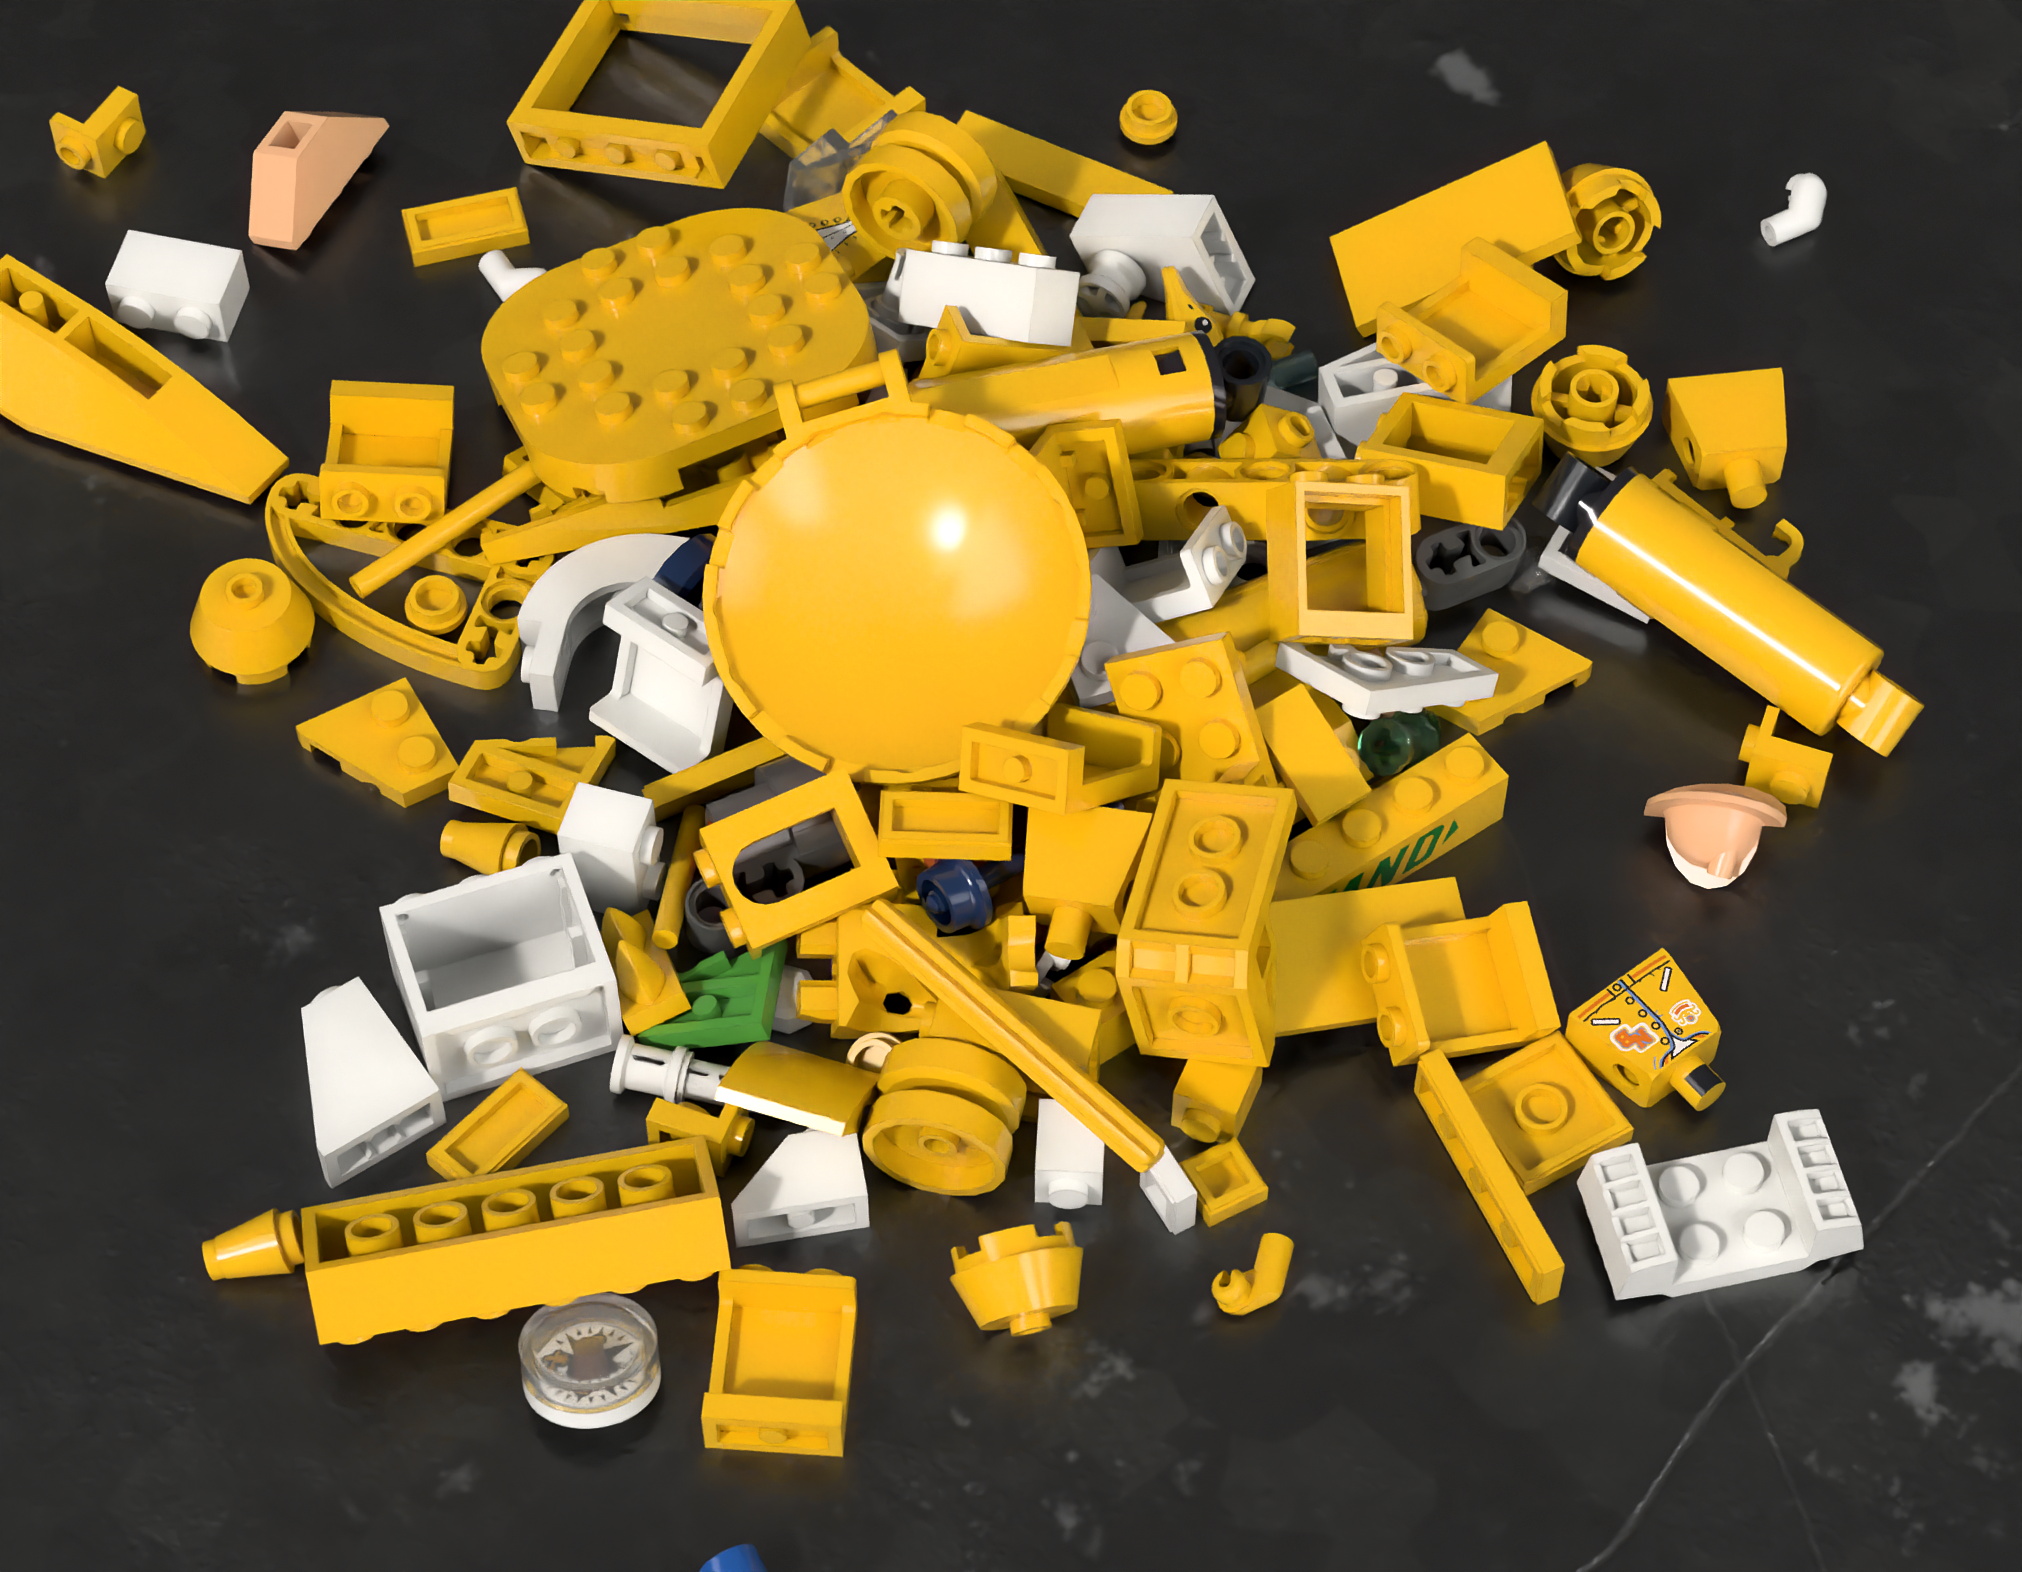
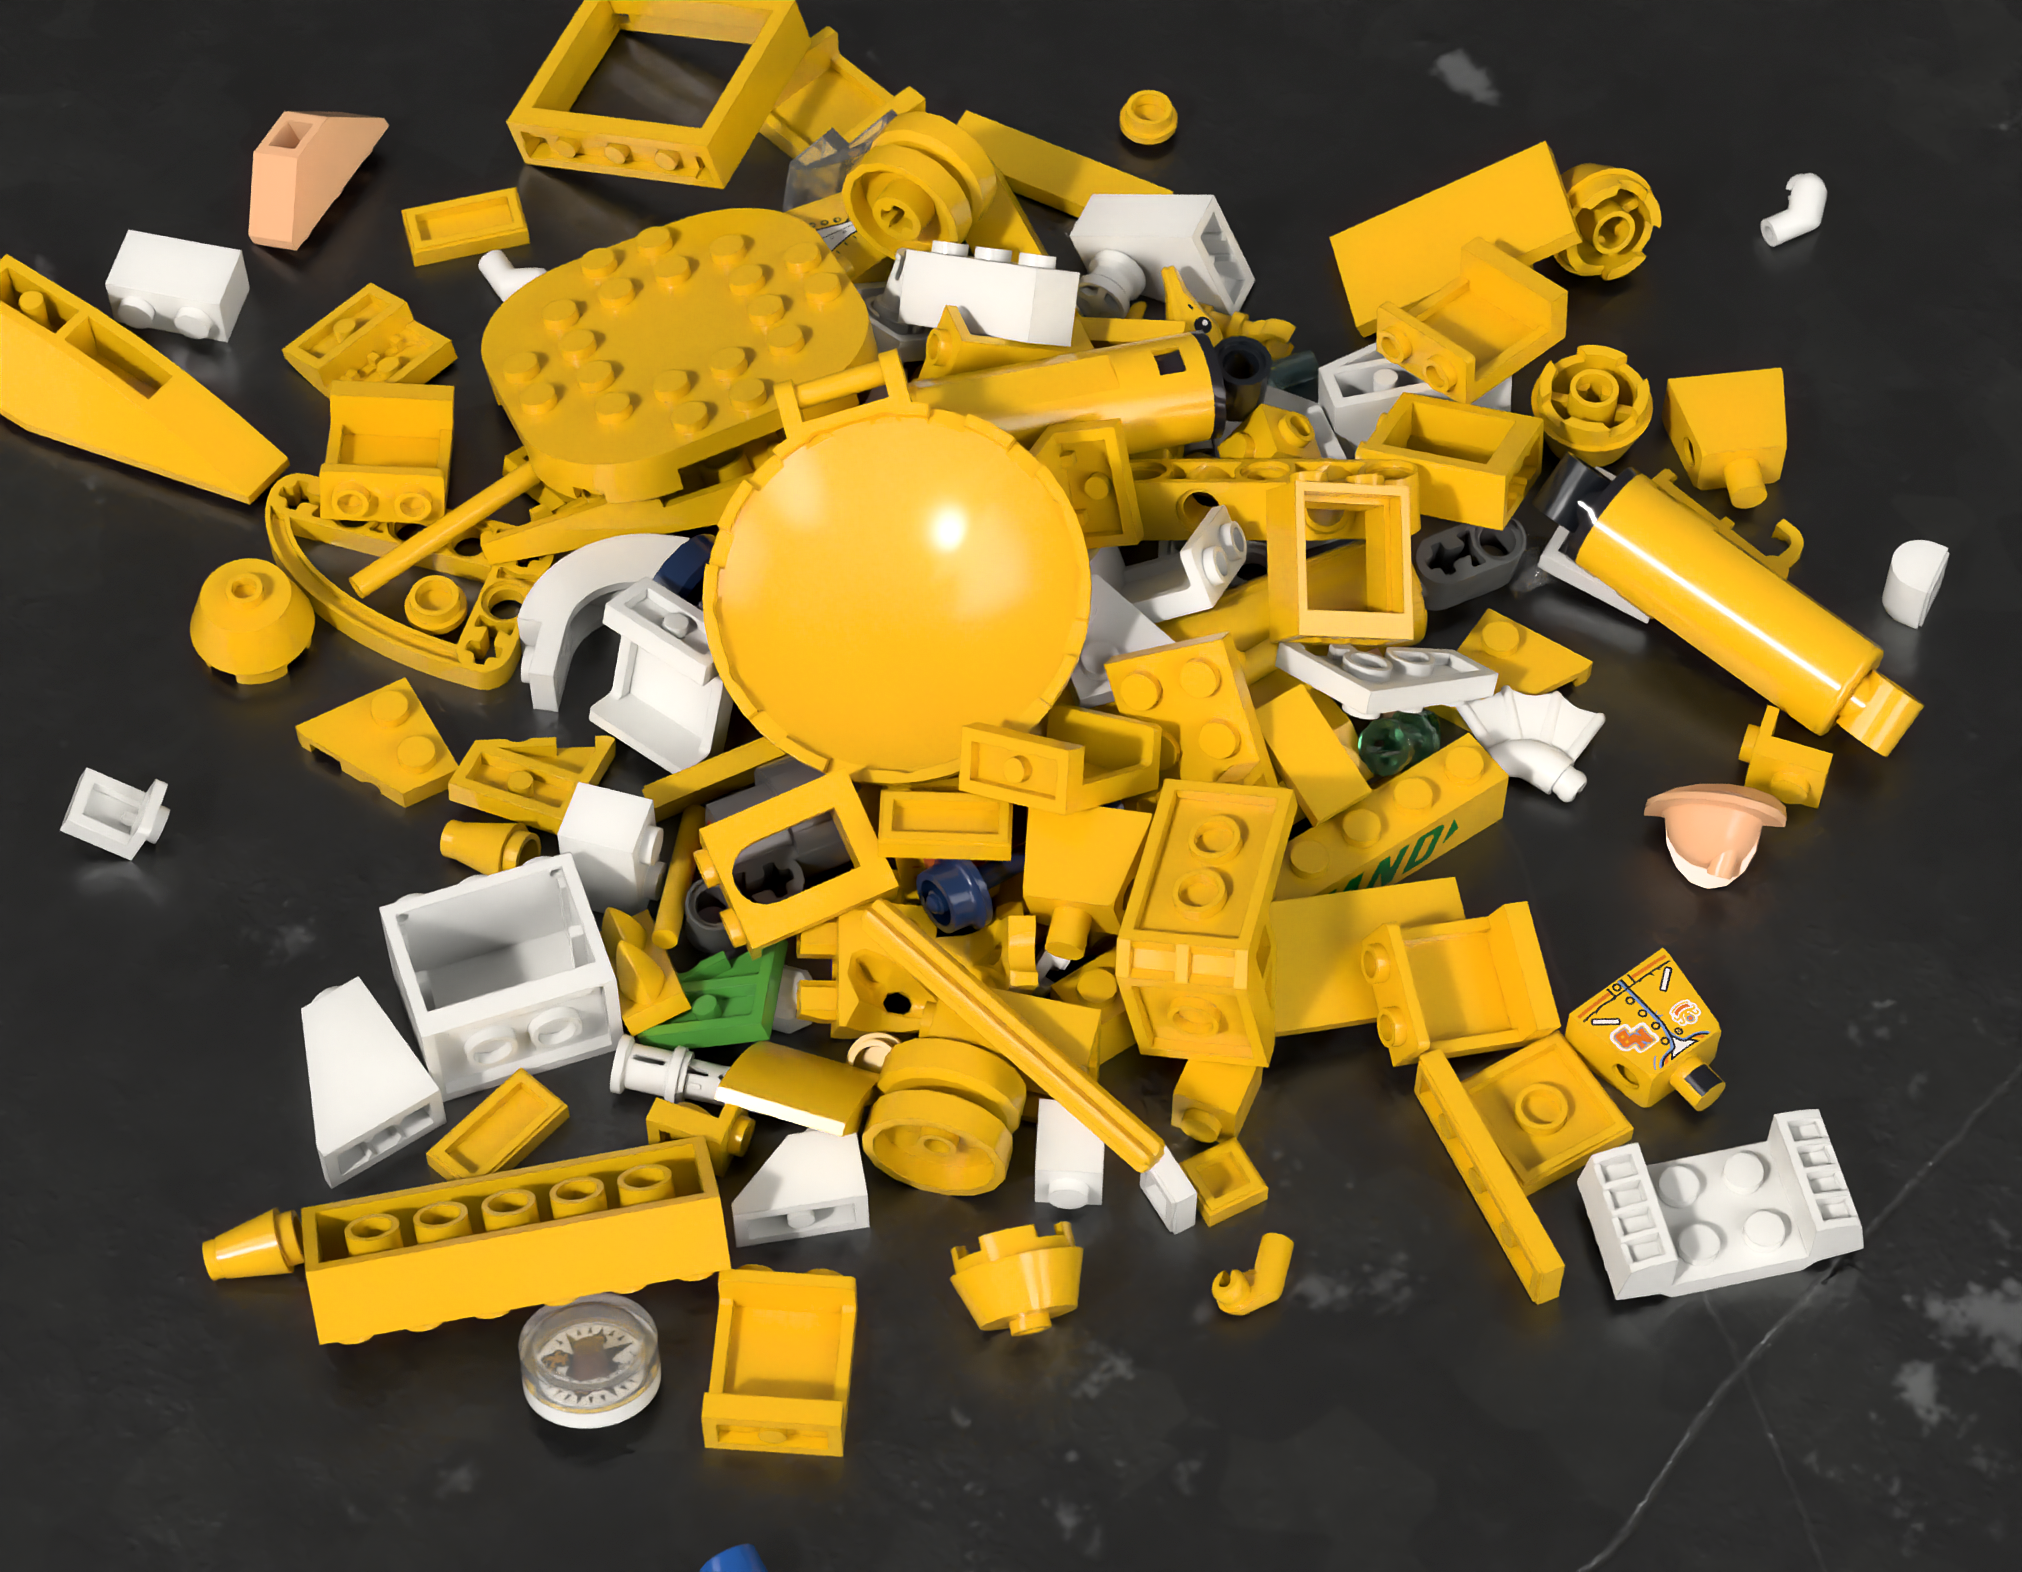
(104, 138): yellow bracket -> none
(115, 813): none -> white bracket
(369, 341): none -> yellow slope
(1534, 737): none -> white arm
(1914, 581): none -> white brick

